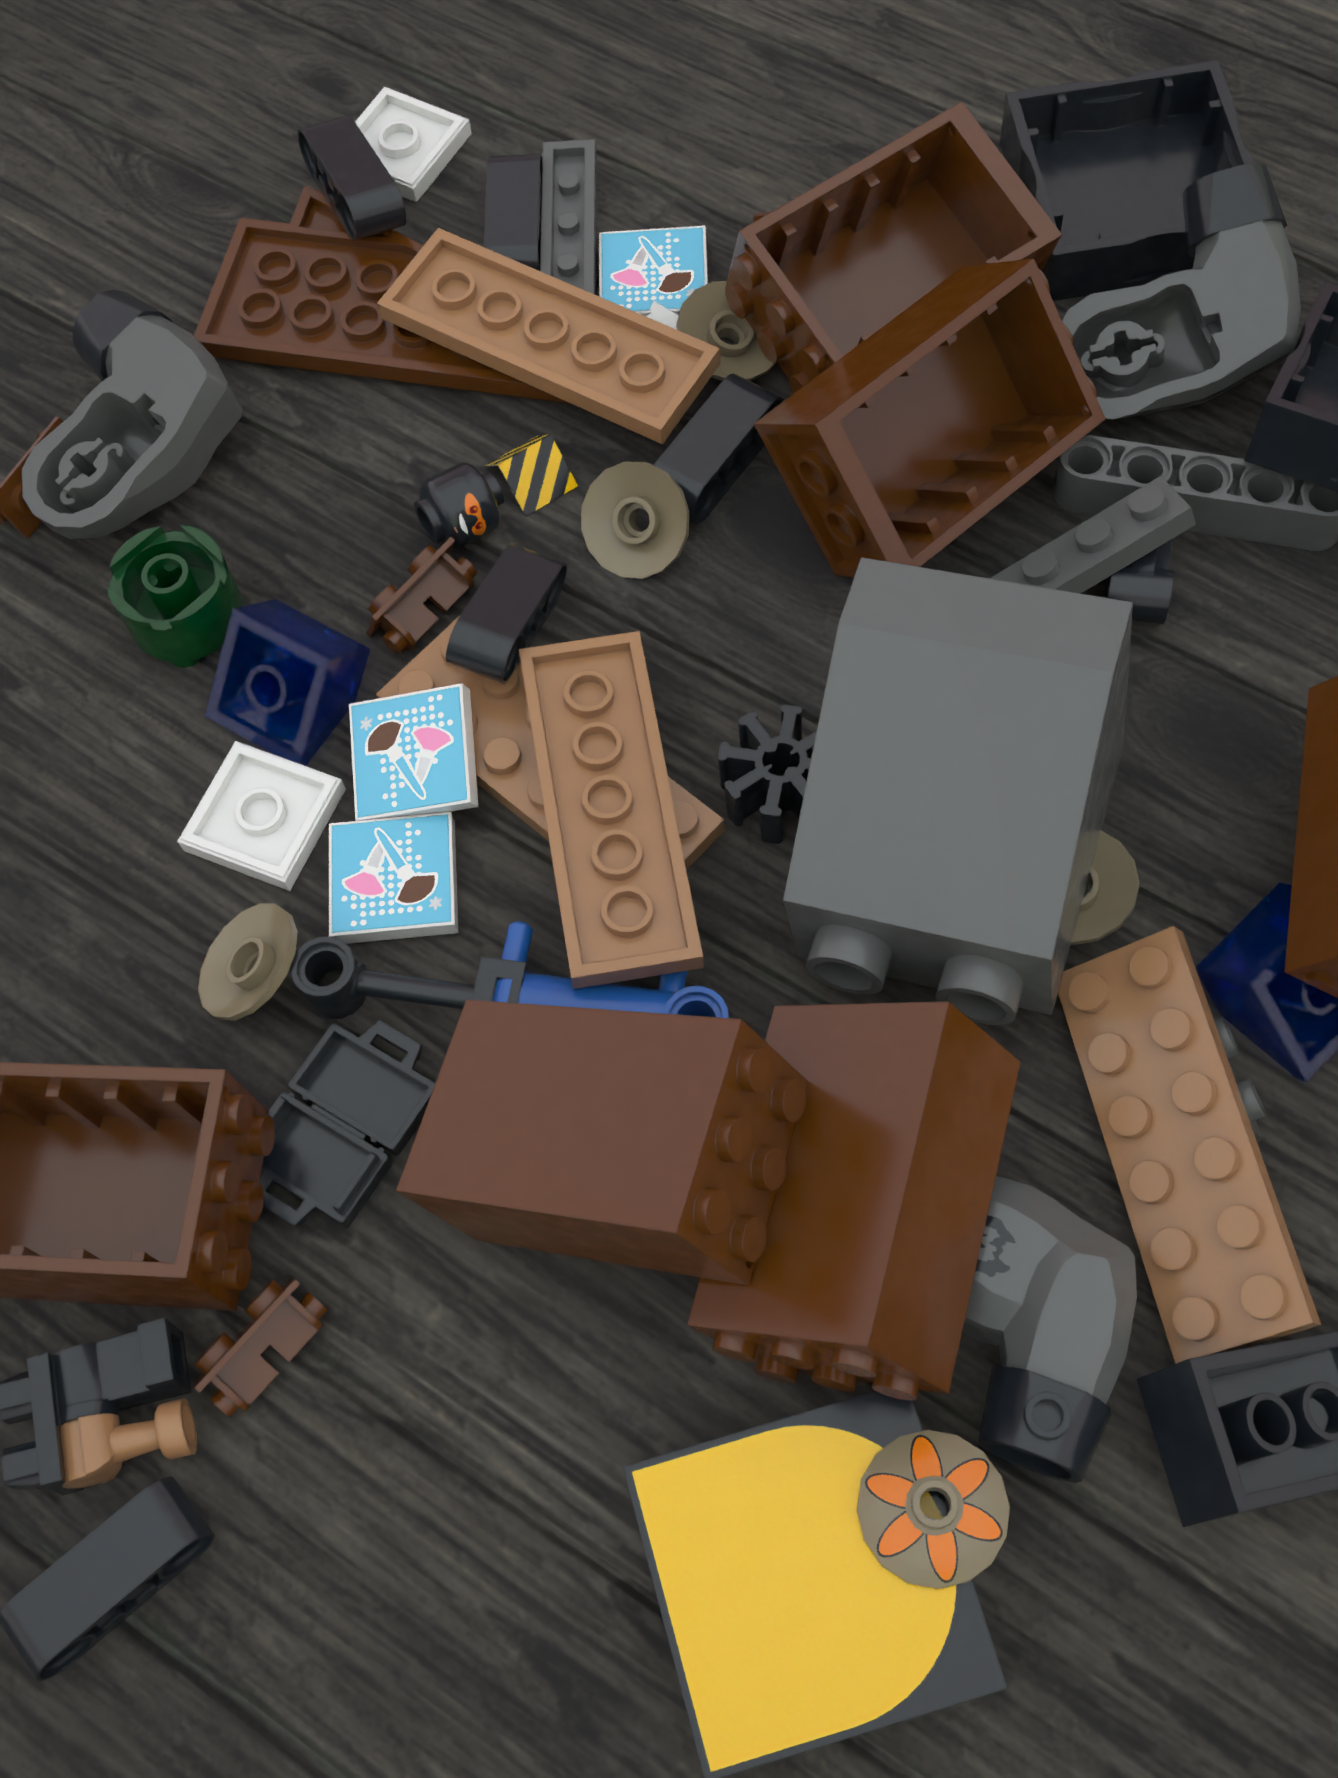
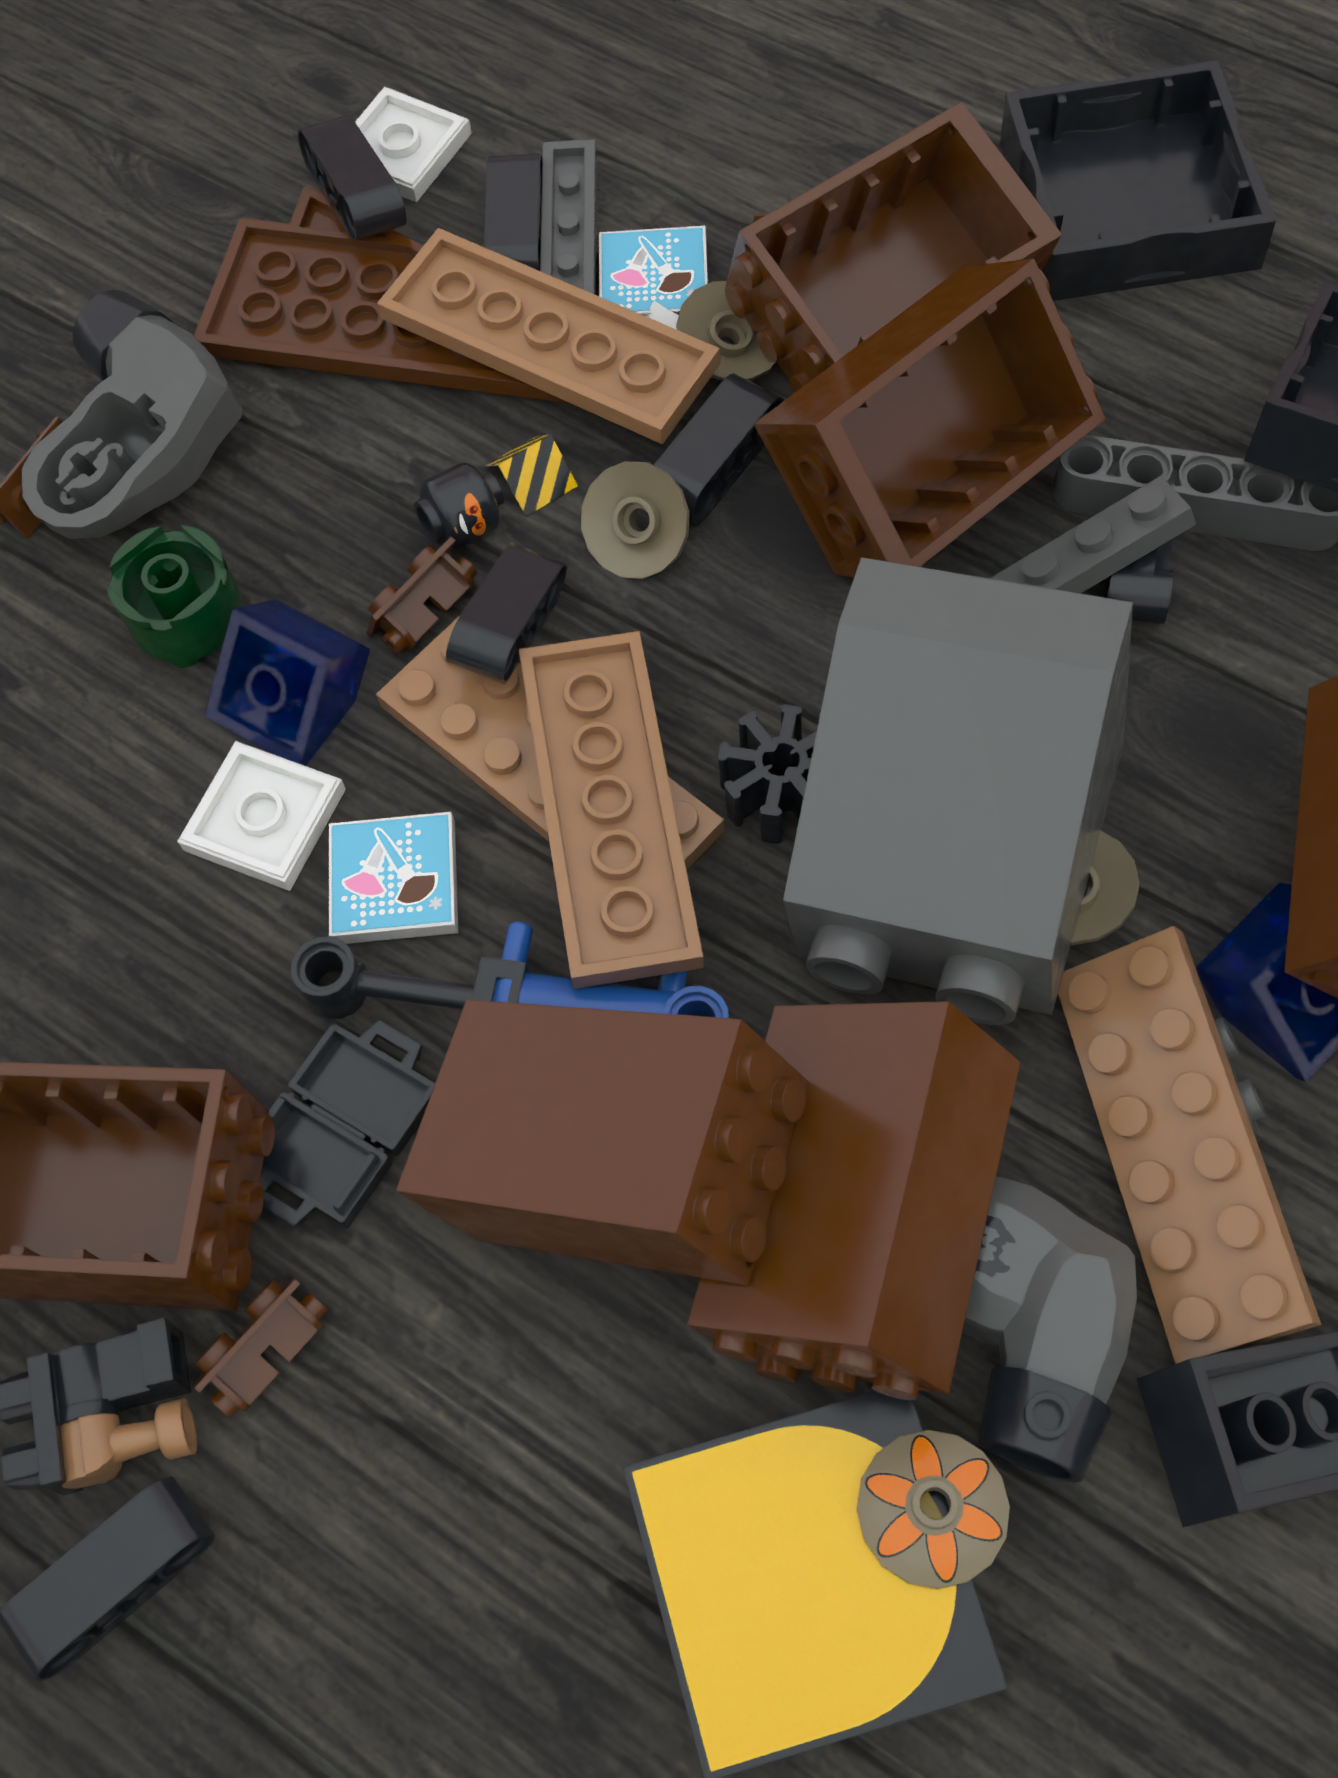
(247, 961): dark tan dish -> none
(413, 754): tile -> none
(1203, 325): dark grey piece -> none

